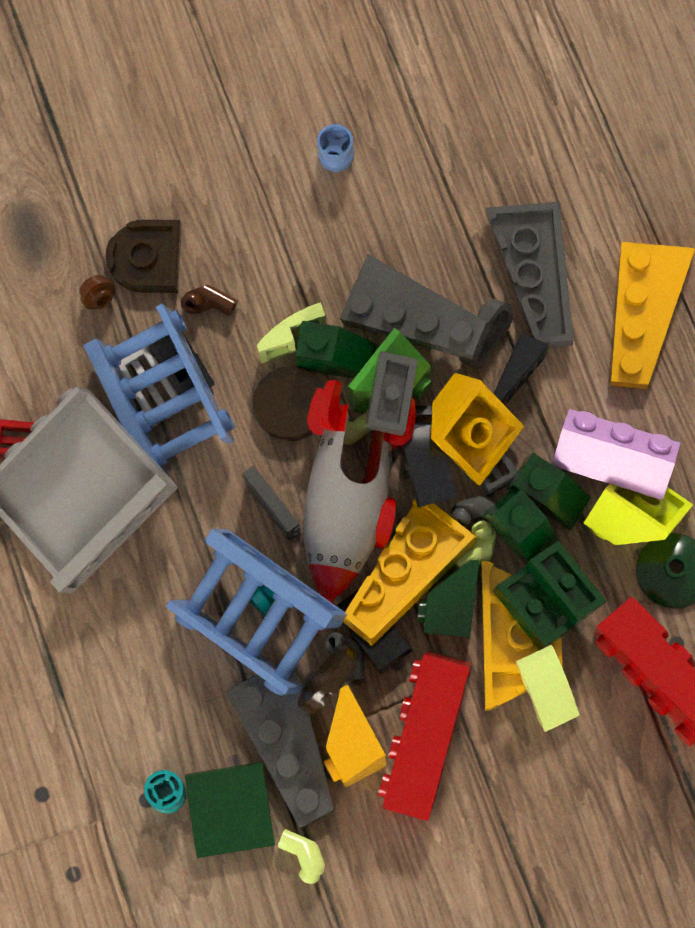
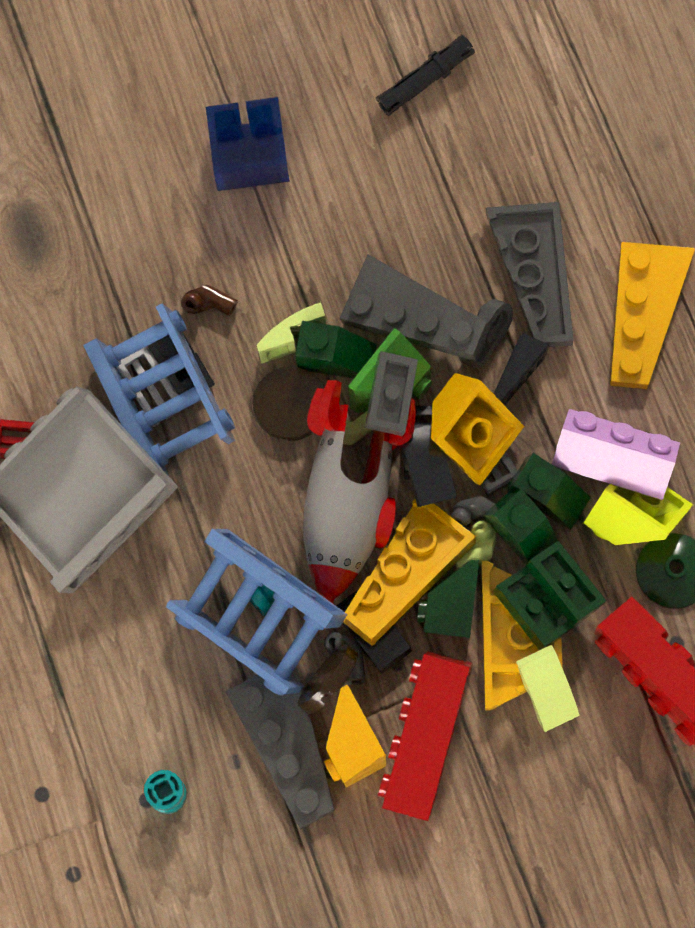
(97, 292): reddish brown plate -> none
(146, 256): dark brown tile -> none
(229, 809): dark green slope -> none
(247, 152): none -> clear blue piece
(271, 503): dark grey tile -> none
(308, 855): yellowish green arm -> none
(337, 140): medium blue wheel -> none
(437, 66): none -> black pin

